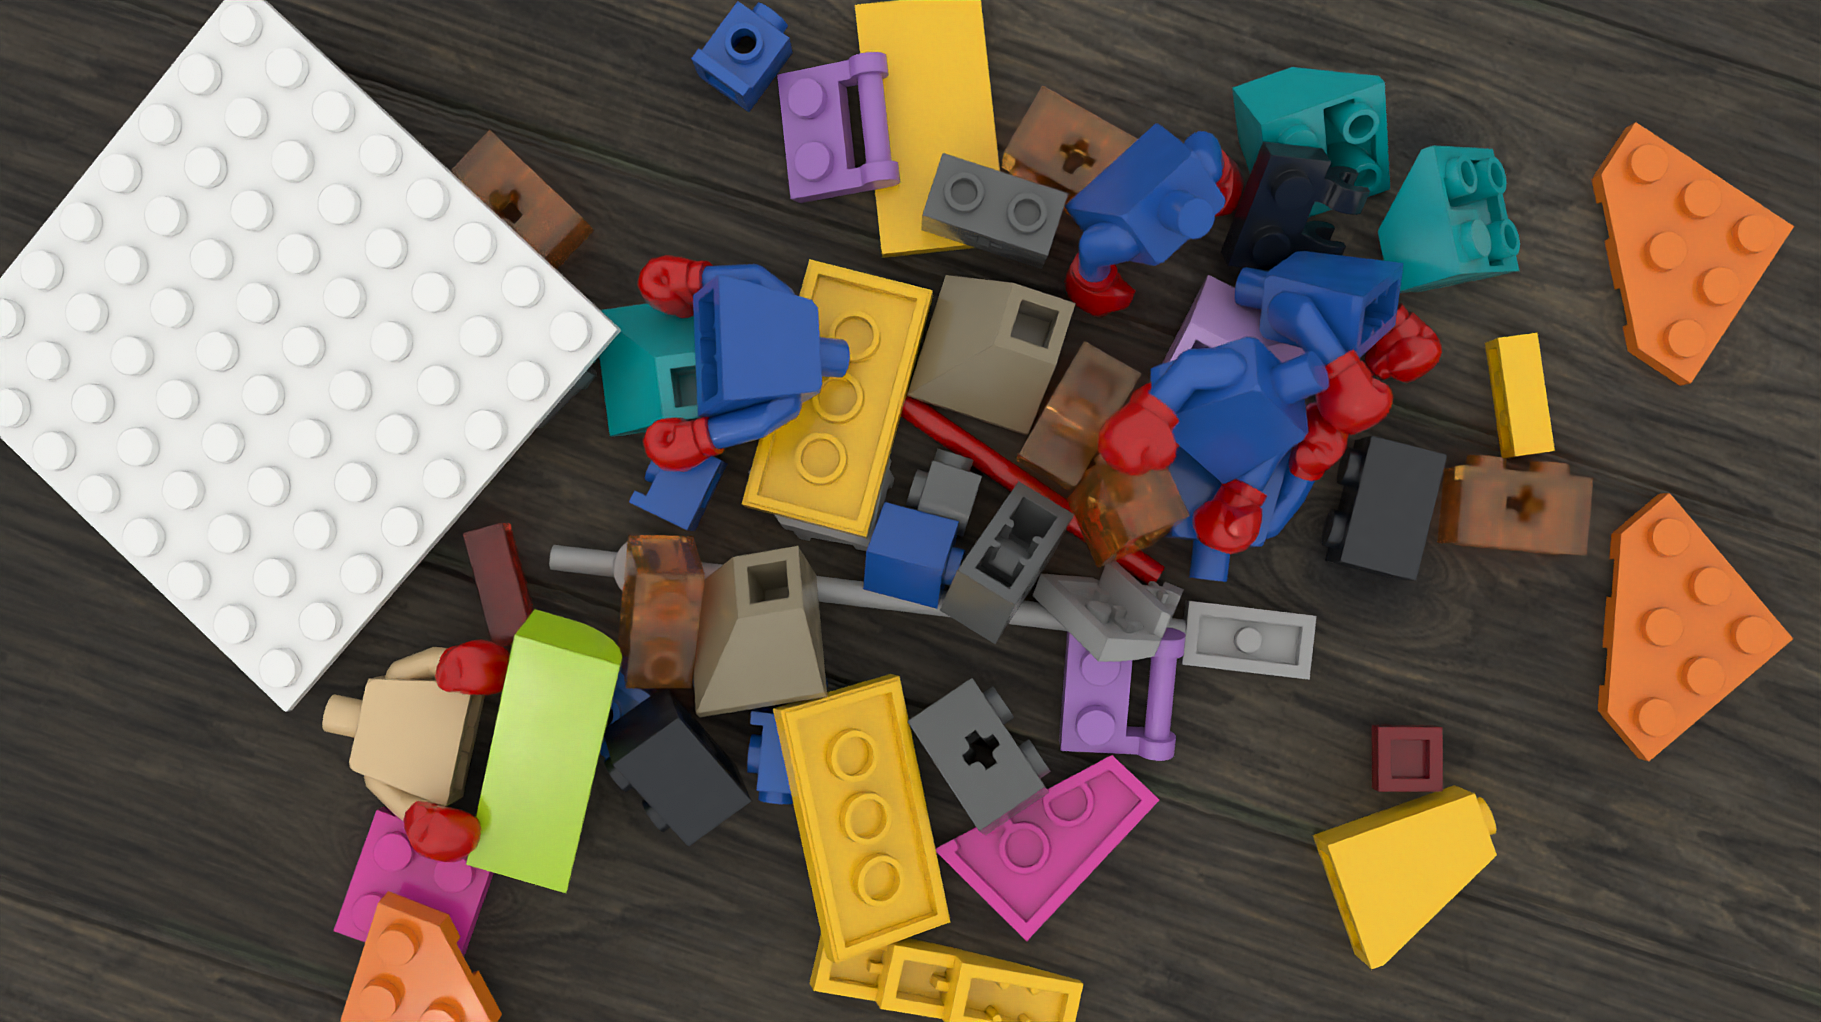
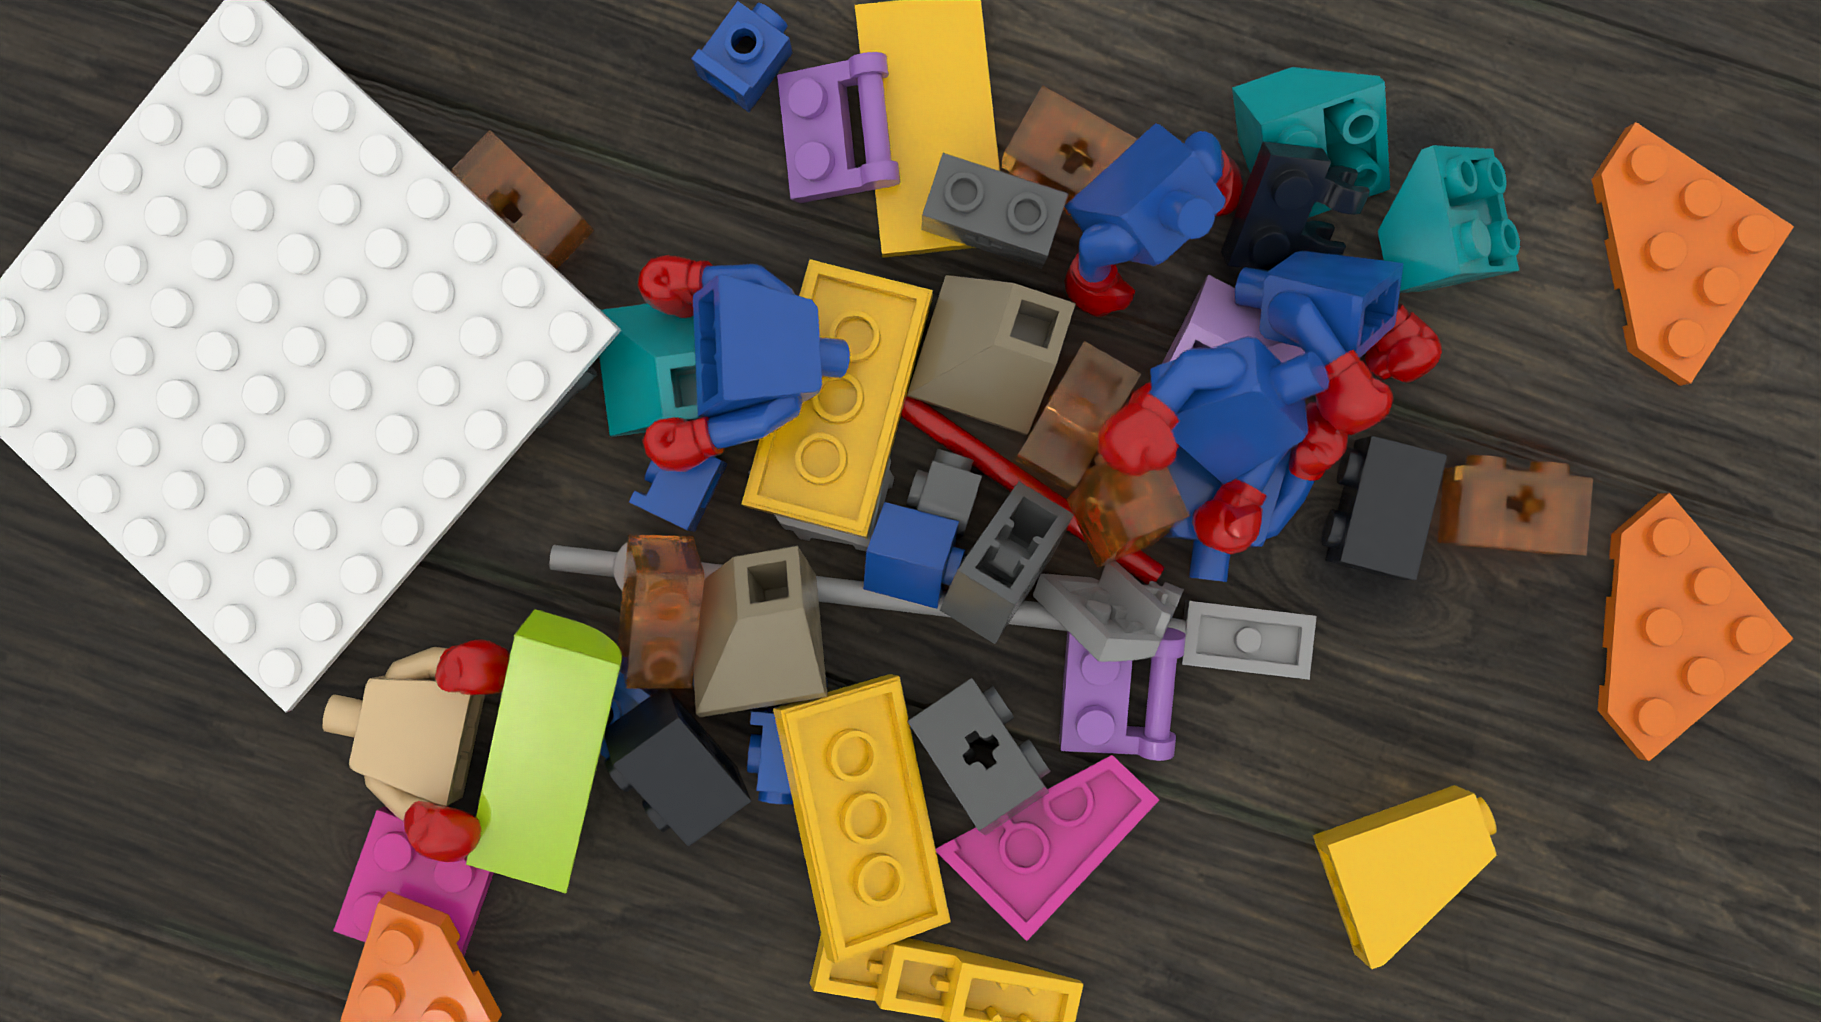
(499, 580): clear red piece -> none
(1407, 758): dark red plate -> none
(1519, 395): yellow piece -> none

